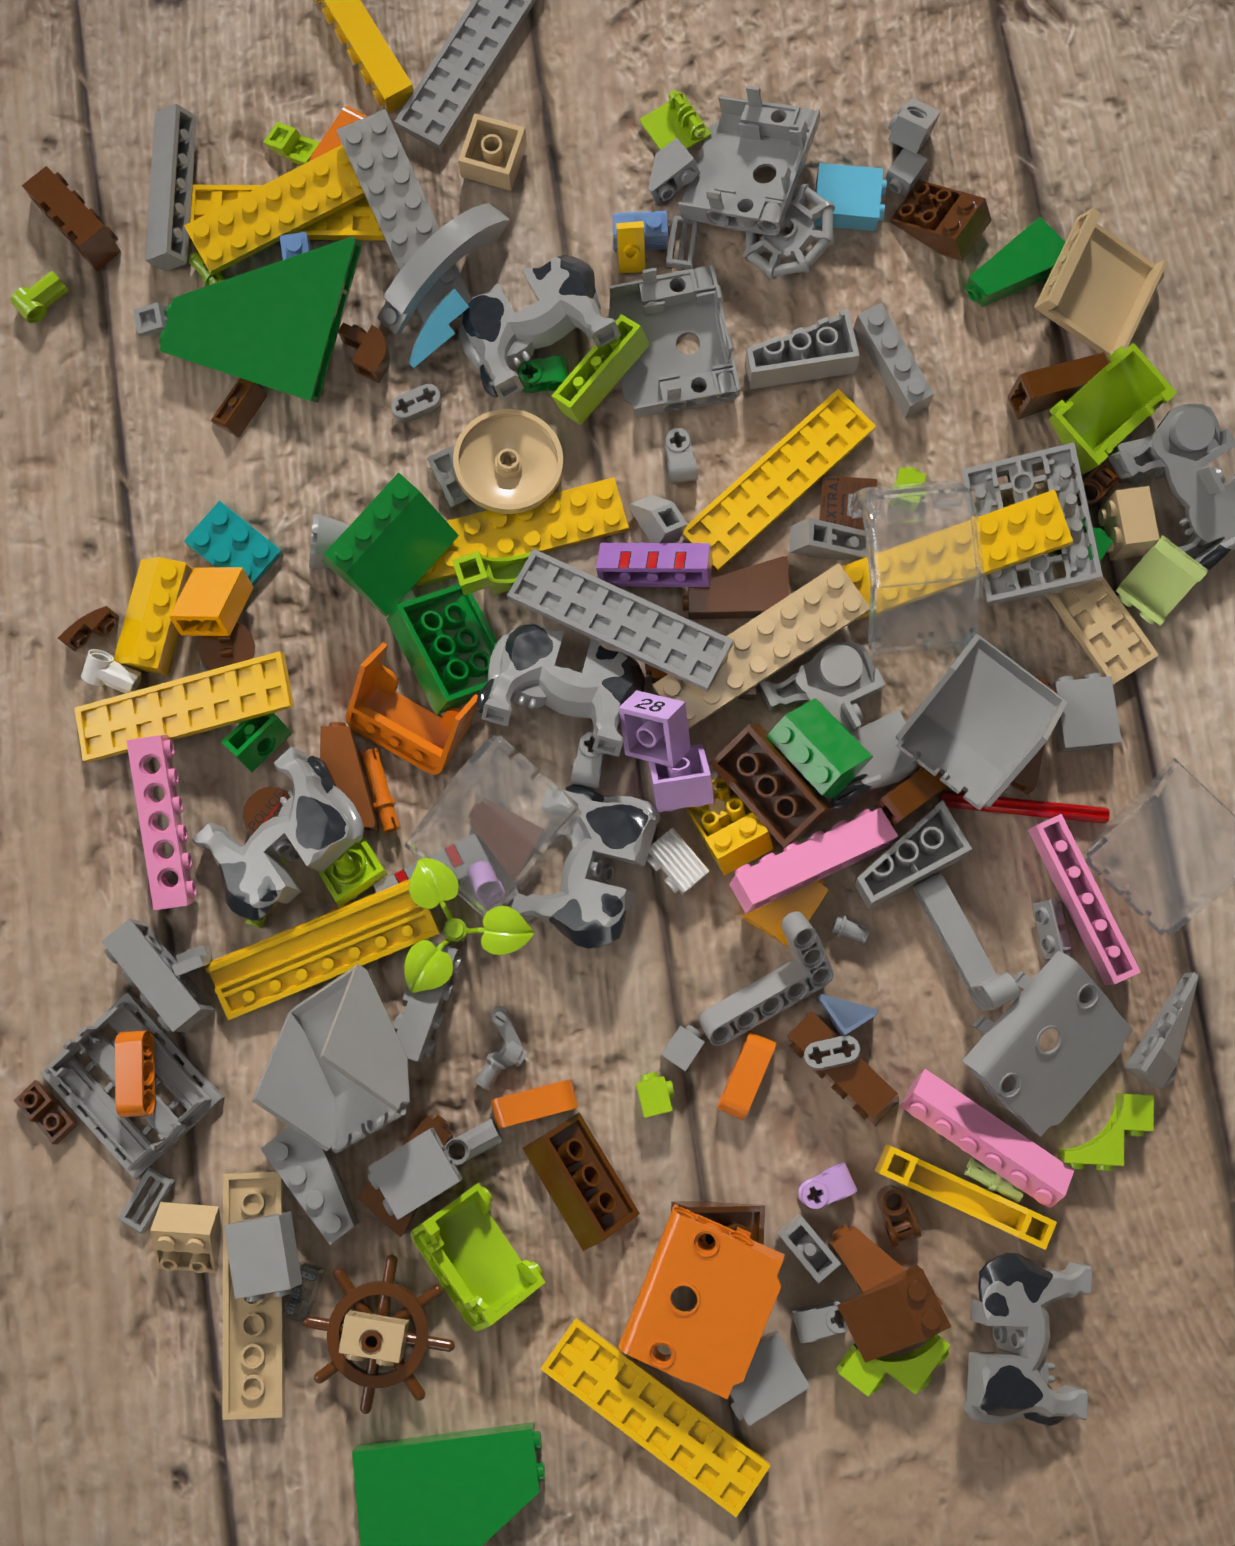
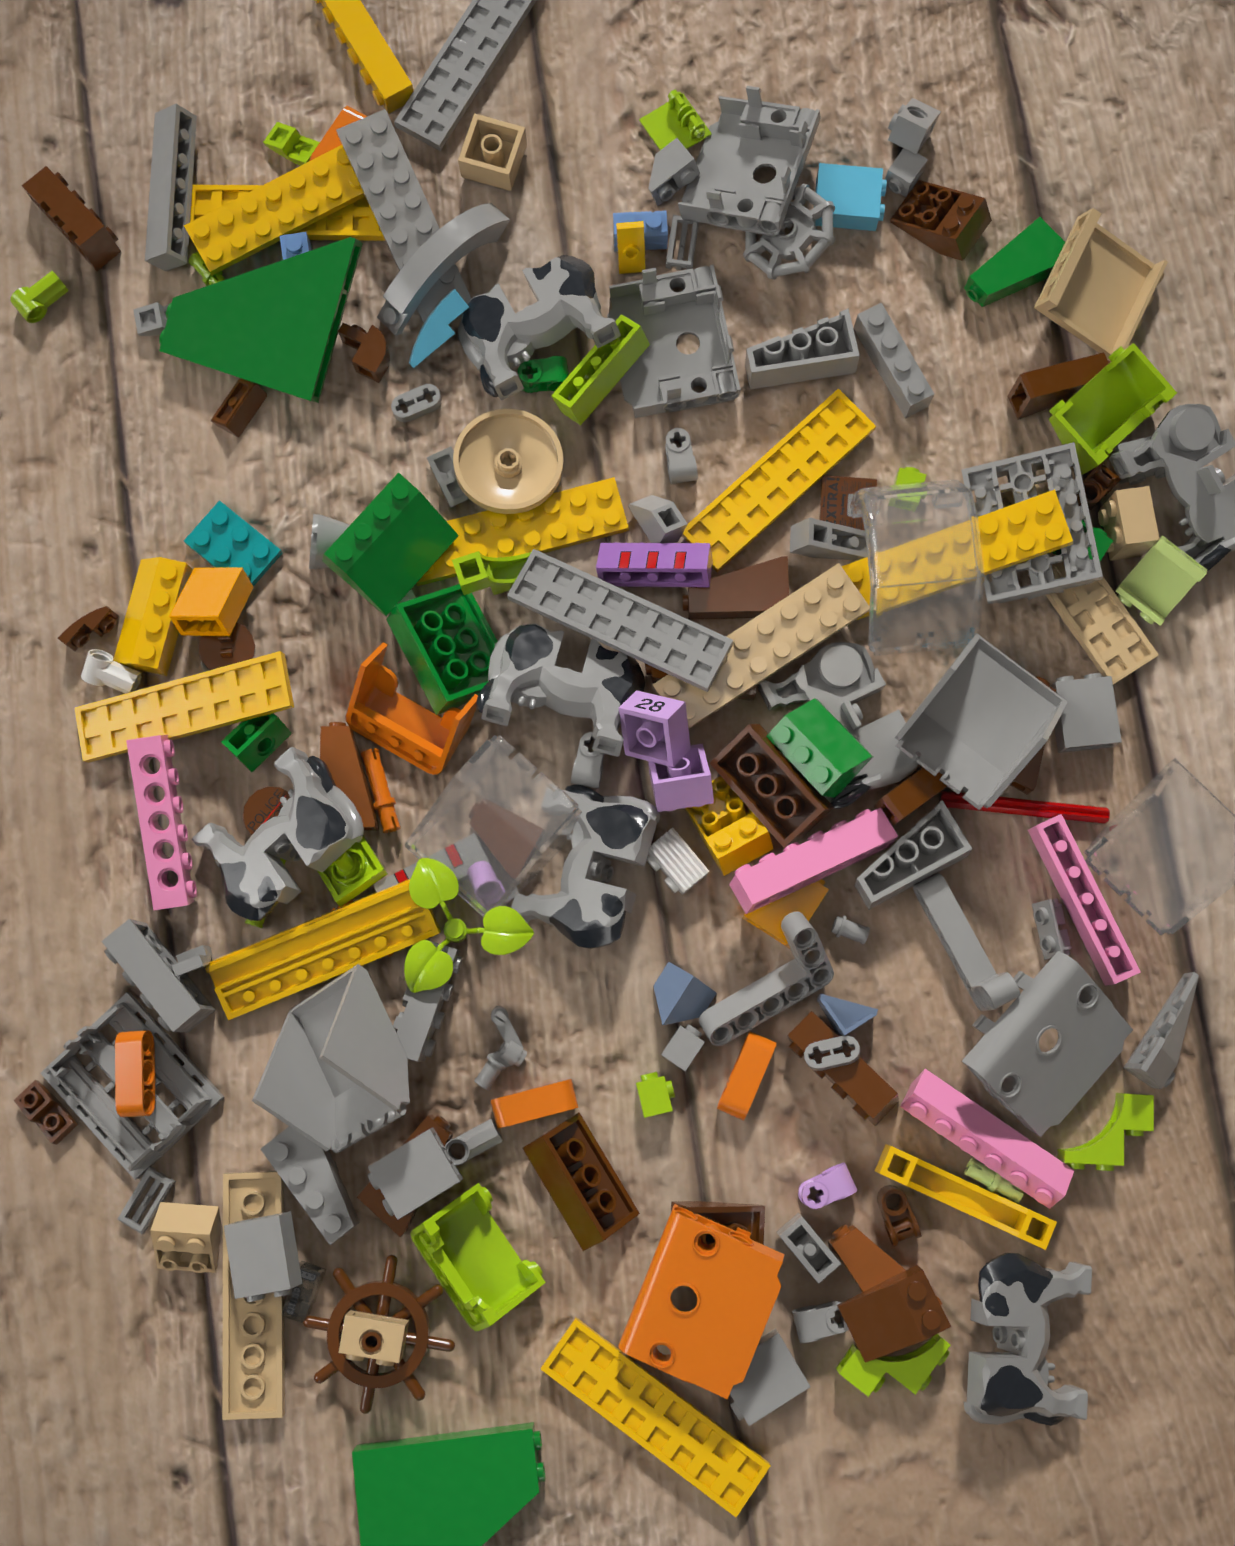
(680, 995): none -> sand blue slope

